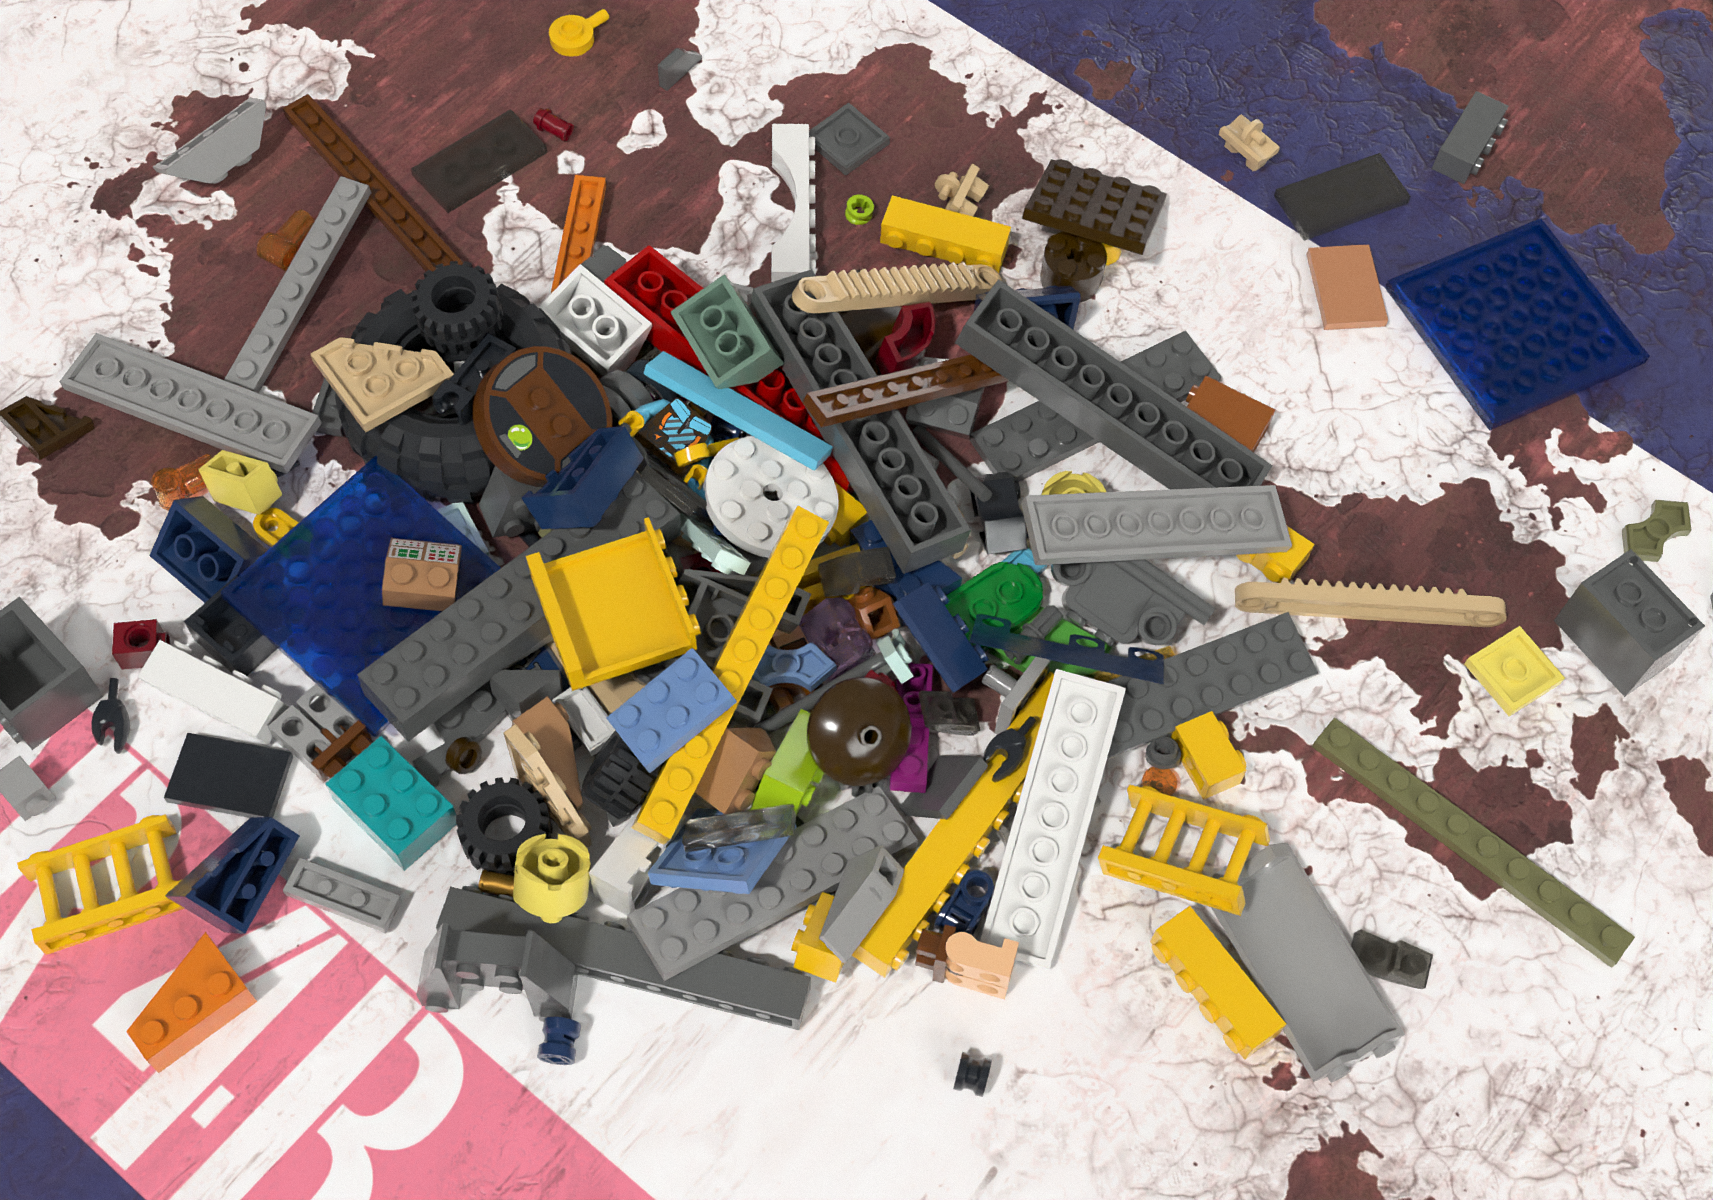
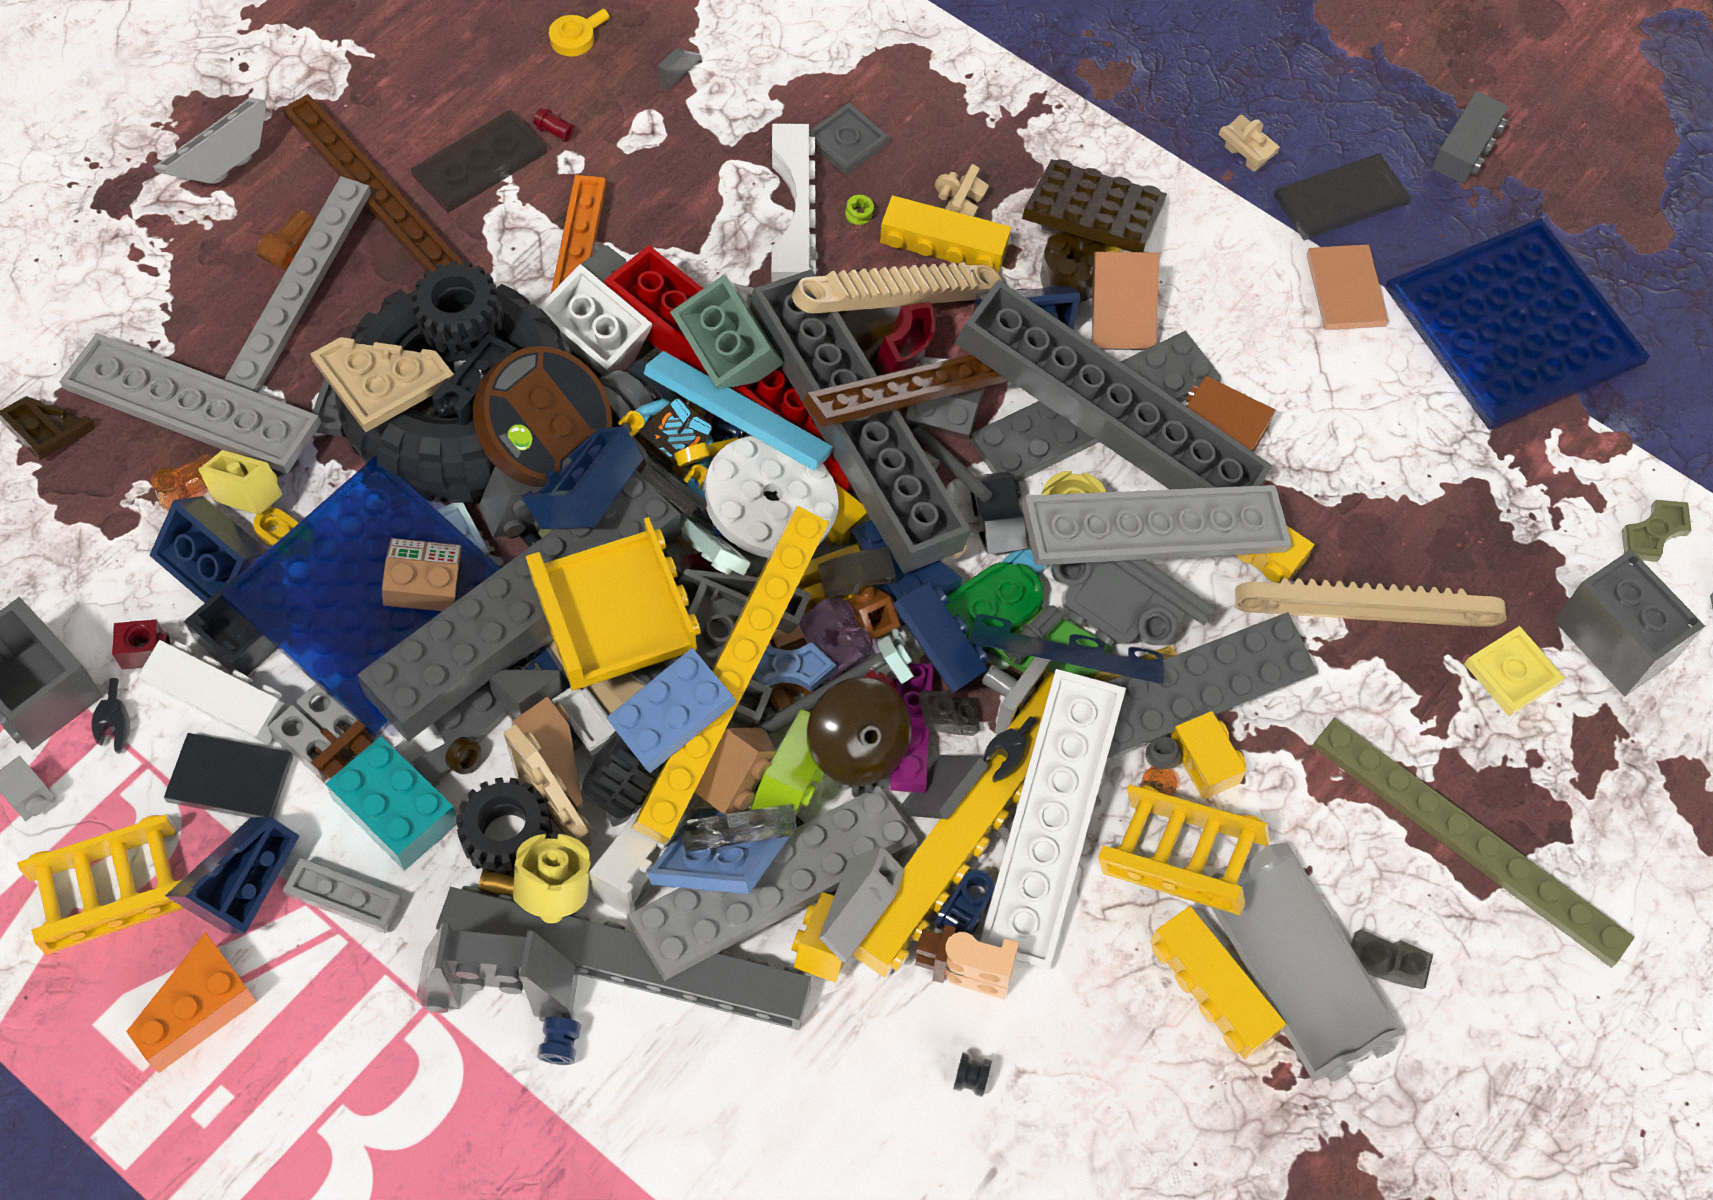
(1125, 300): none -> nougat tile

